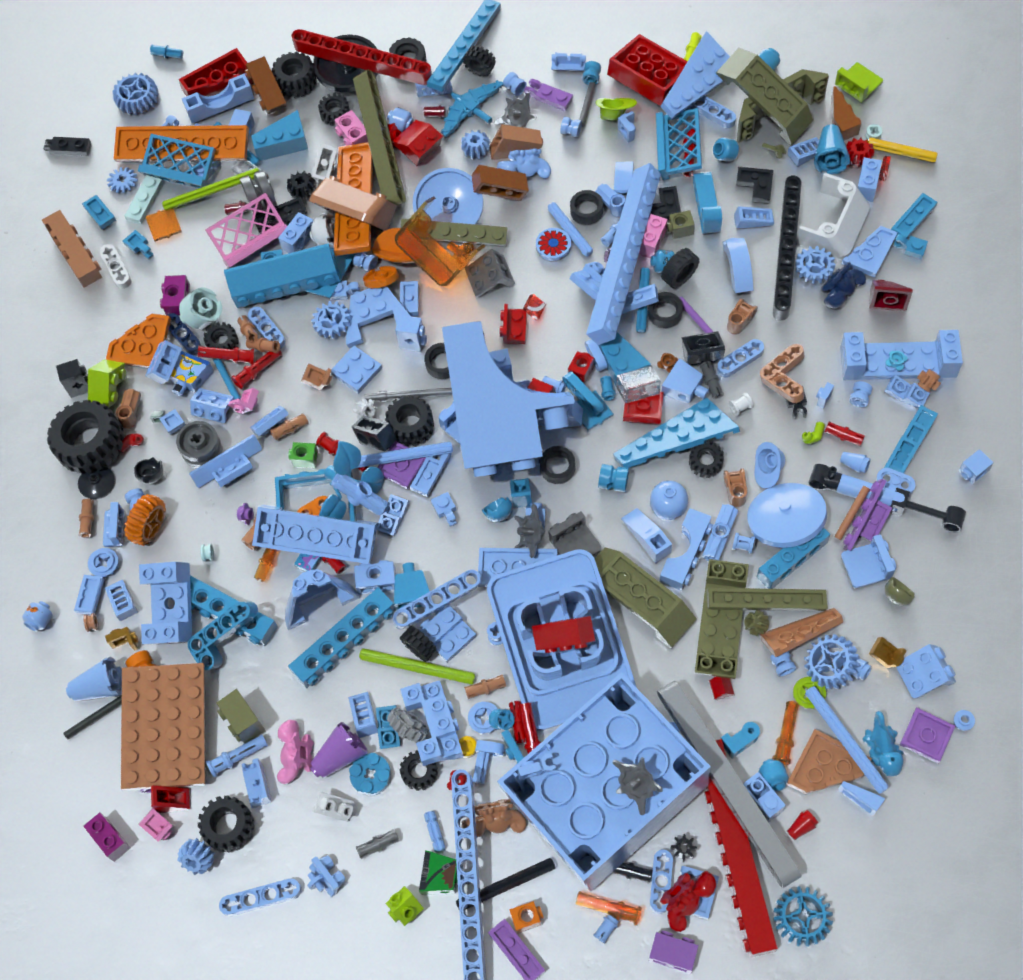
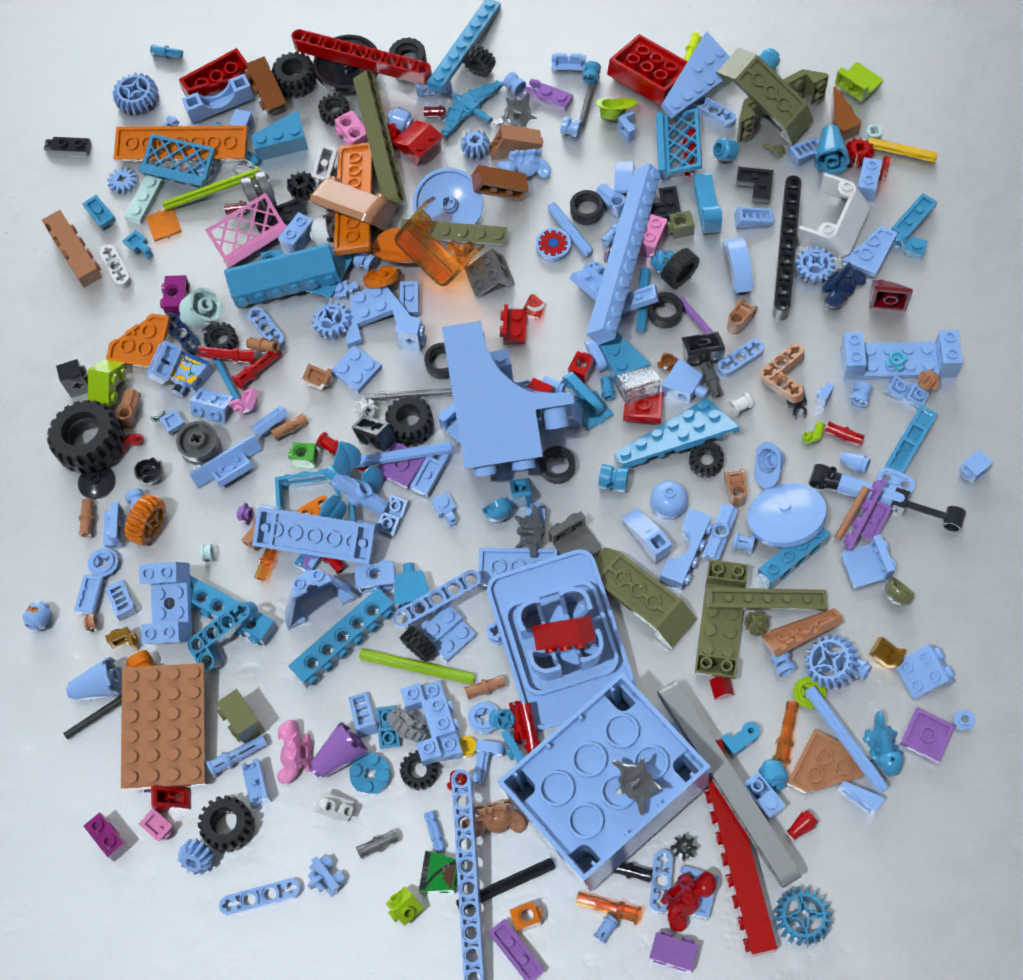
(247, 329): nougat pin -> none
(530, 769): light blue plate -> none

